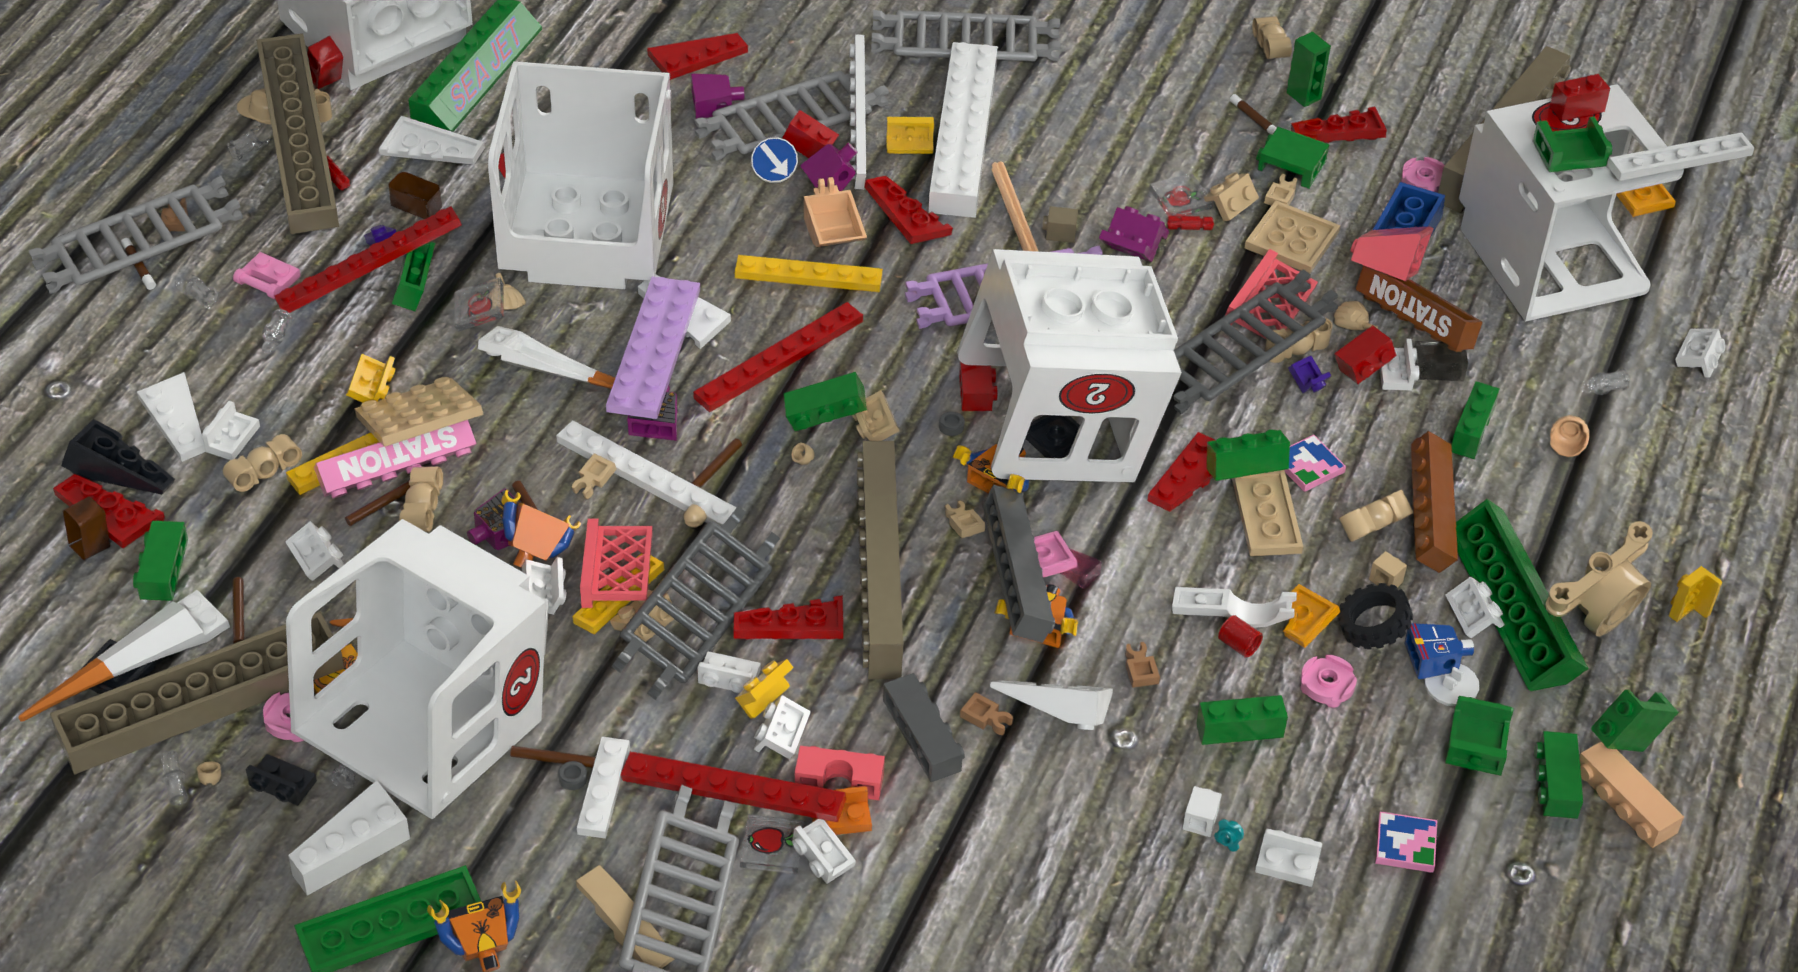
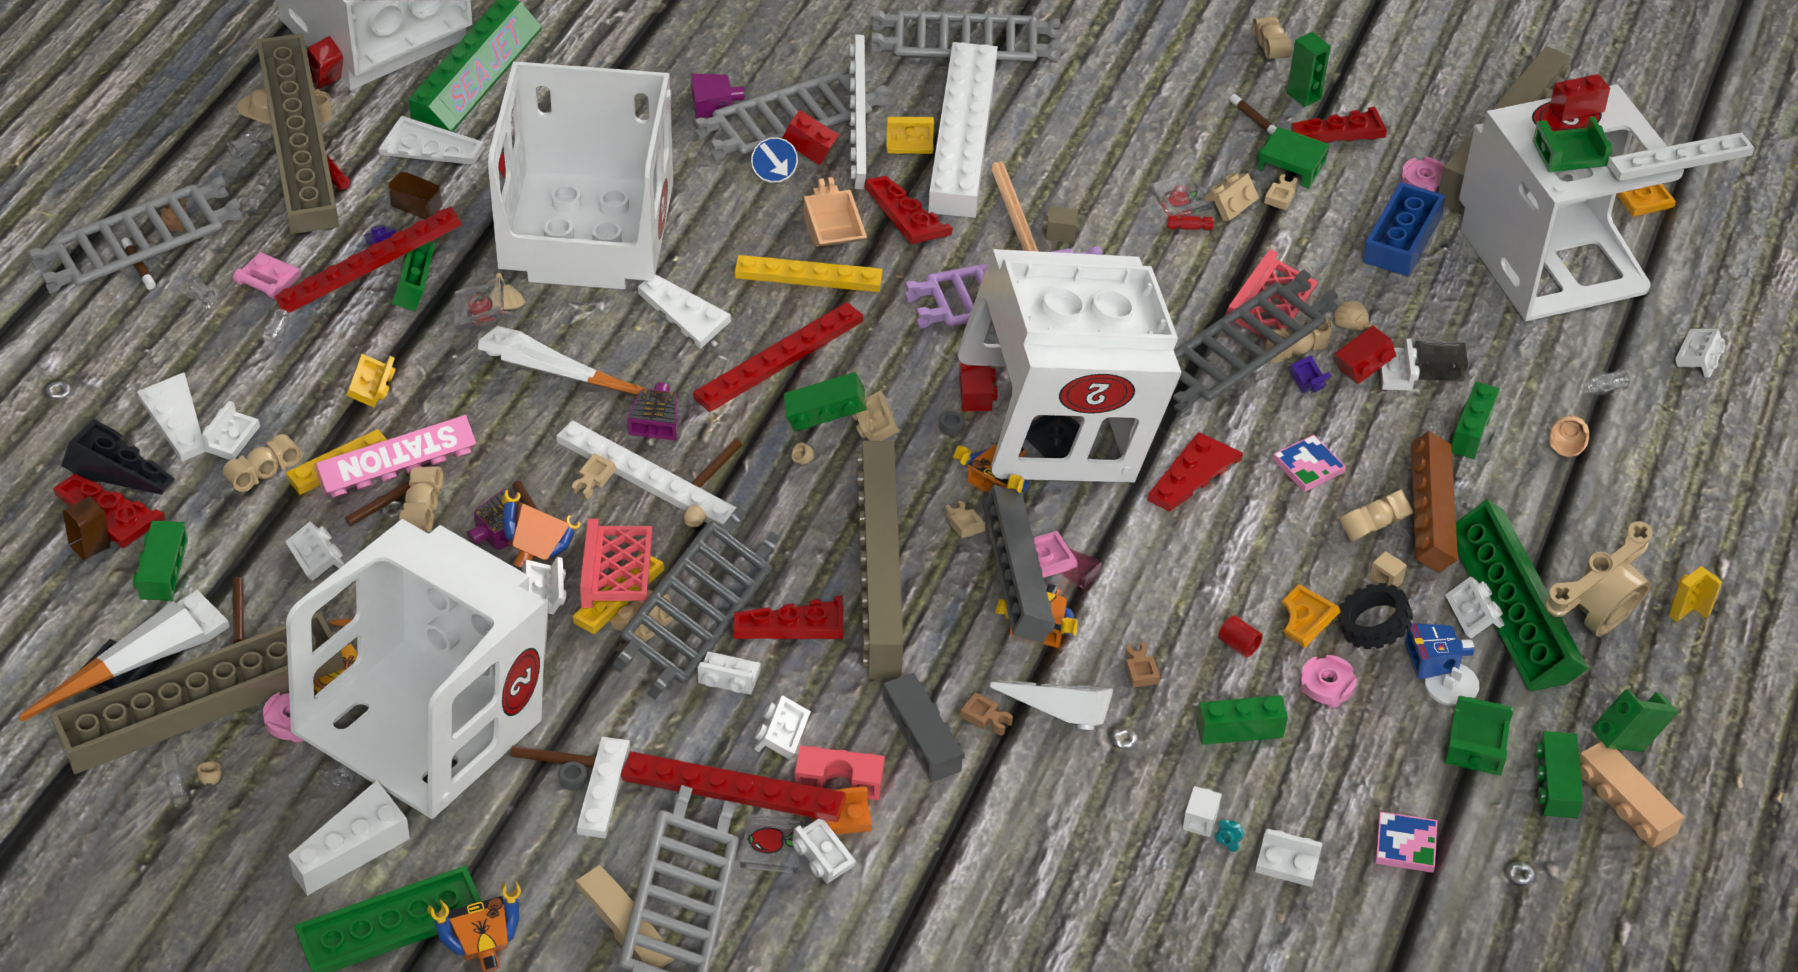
(280, 779): black bracket -> none
(418, 411): tan plate -> none
(653, 348): lavender plate -> none
(696, 54): red wing -> none
(764, 689): yellow bracket -> none
(831, 163): magenta torso -> none
(1134, 233): magenta bracket -> none
(1224, 603): white piece -> none
(1248, 455): green brick -> none
(1268, 514): tan plate -> none
(1294, 235): tan plate -> none
(1393, 250): coral slope -> none
(1421, 308): dark orange brick -> none

